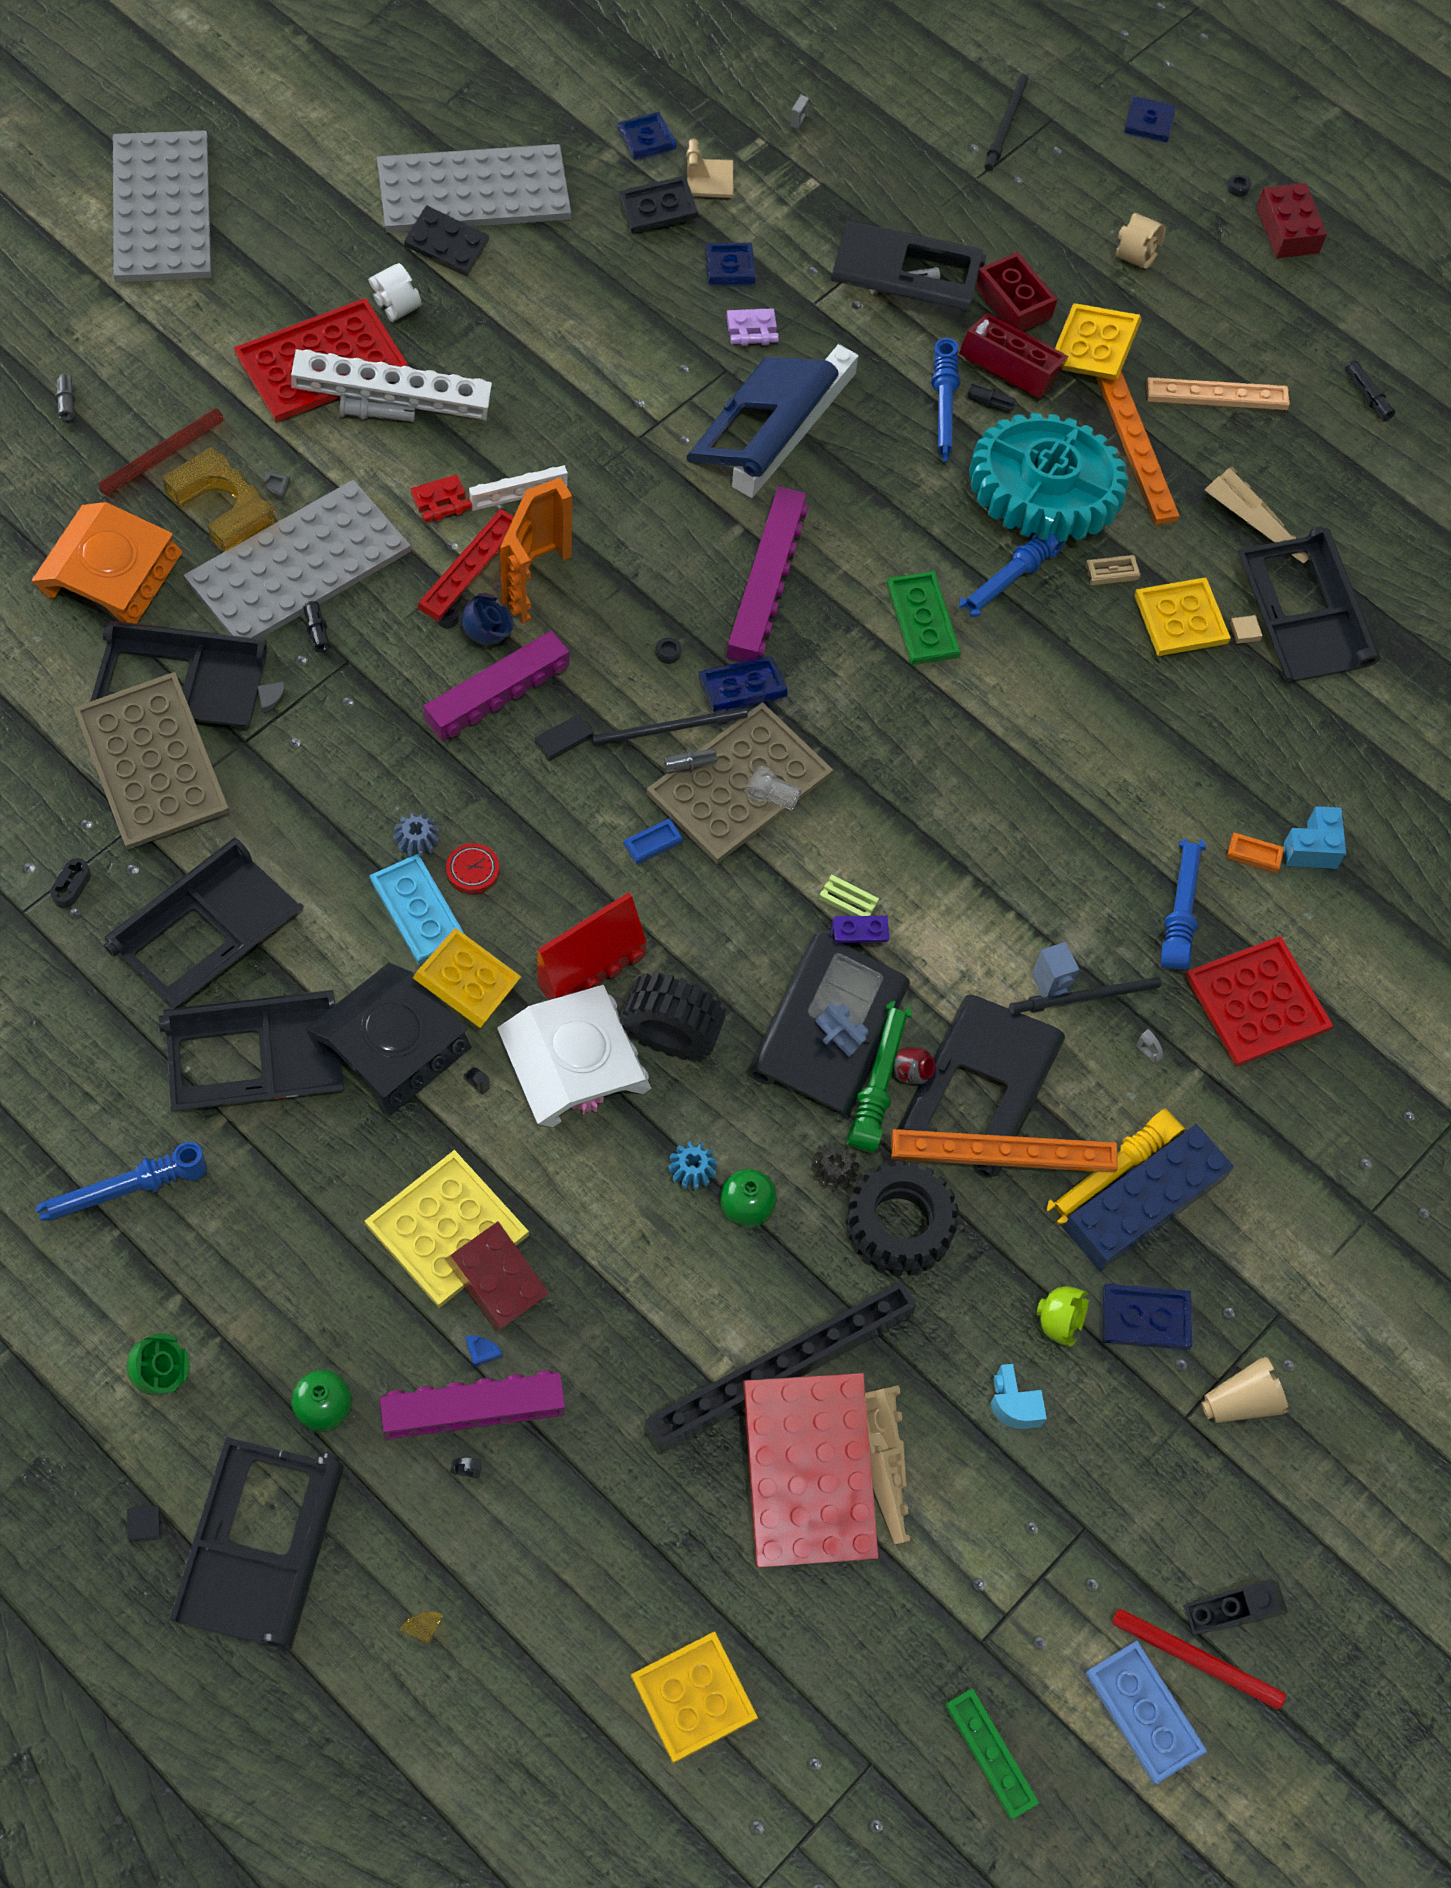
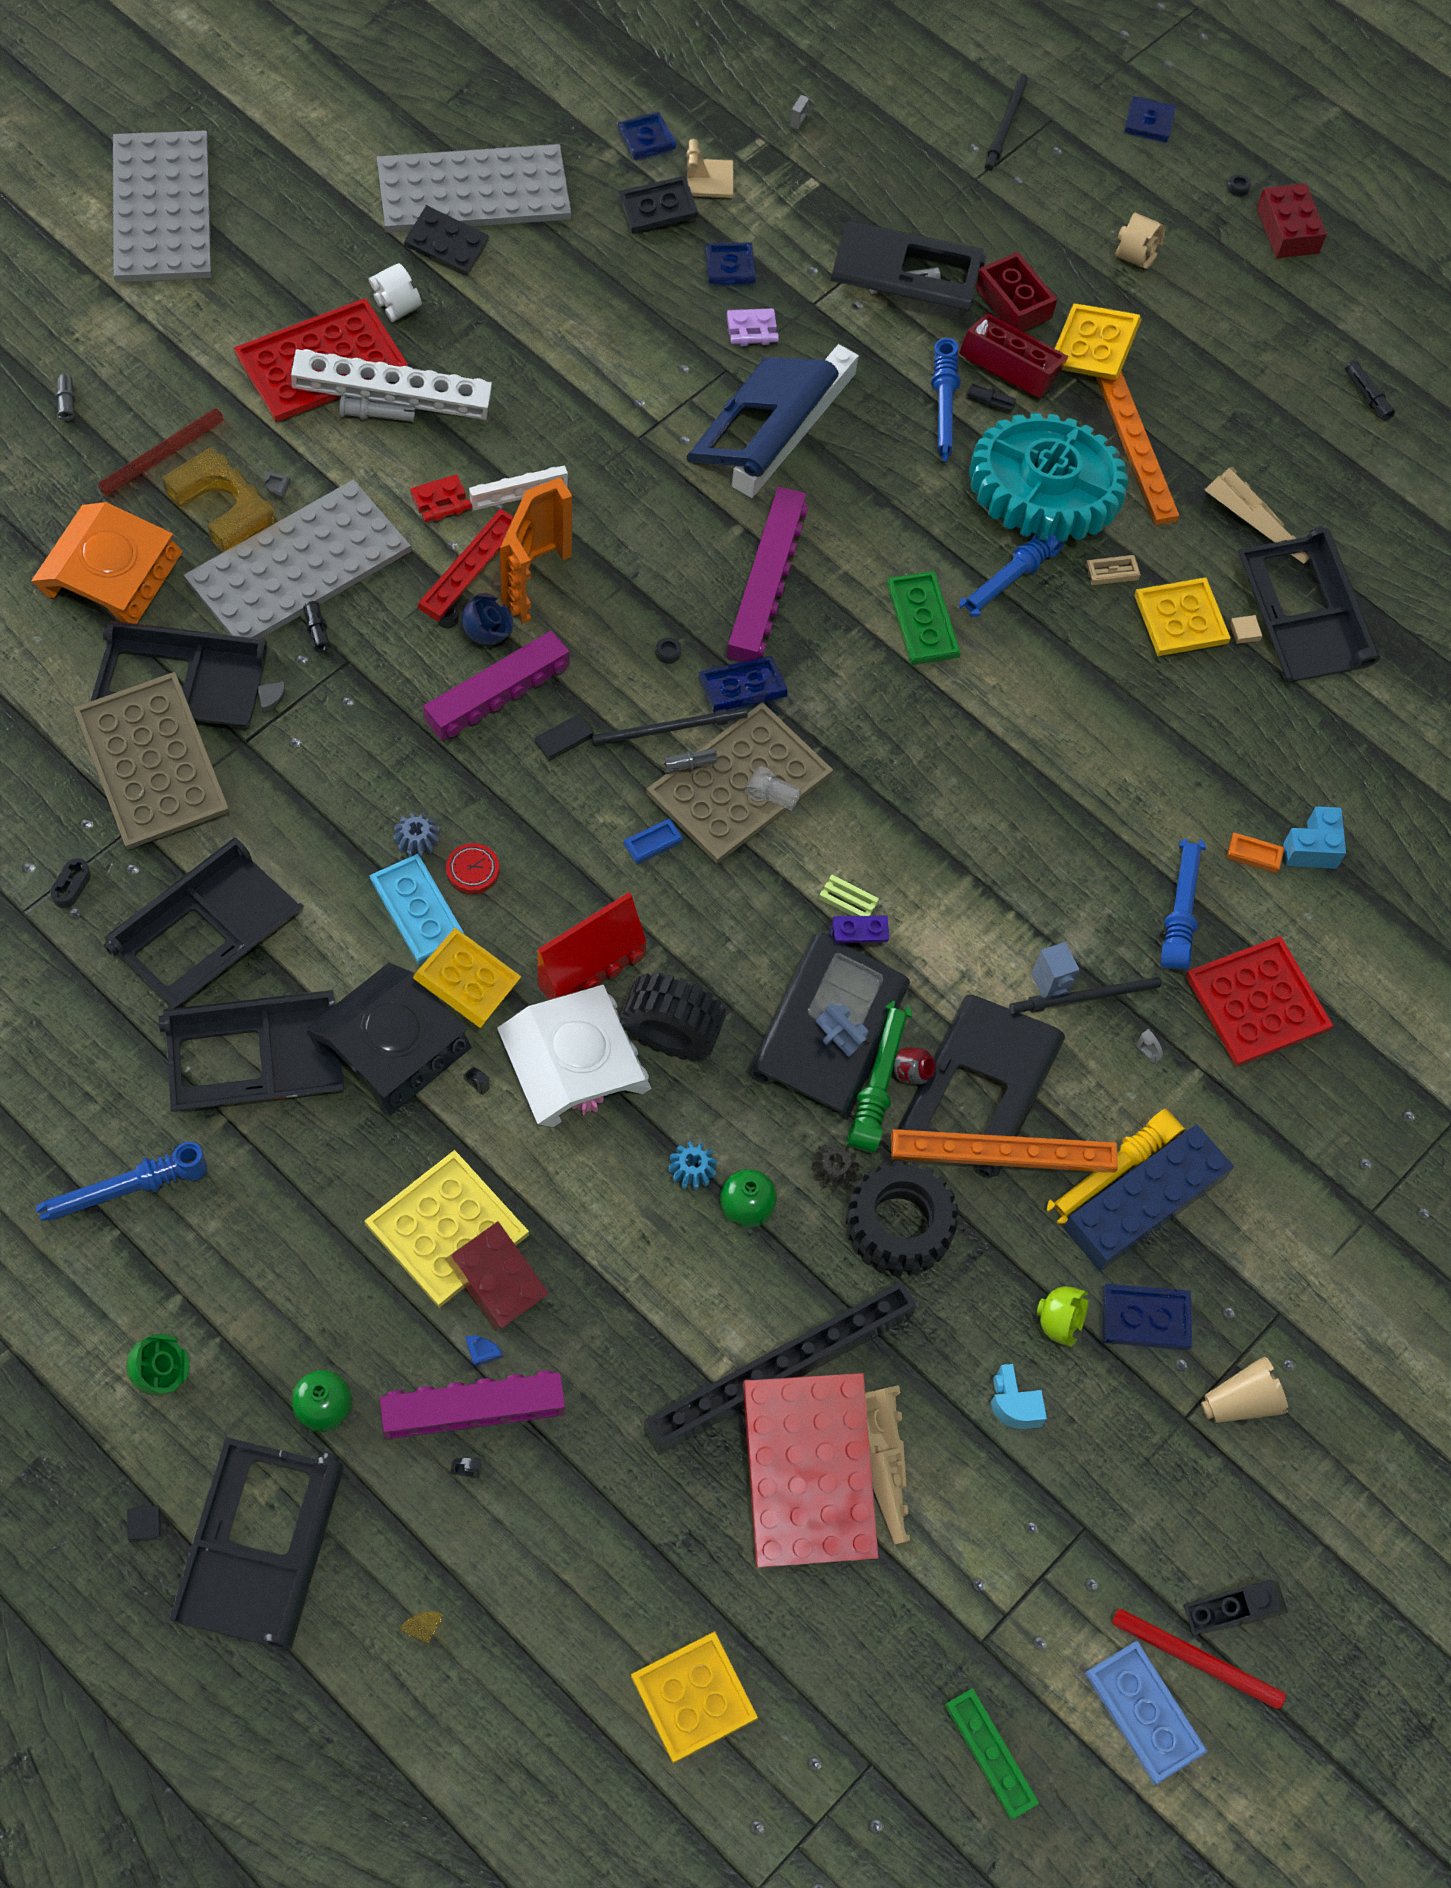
(1217, 393): light nougat tile -> none

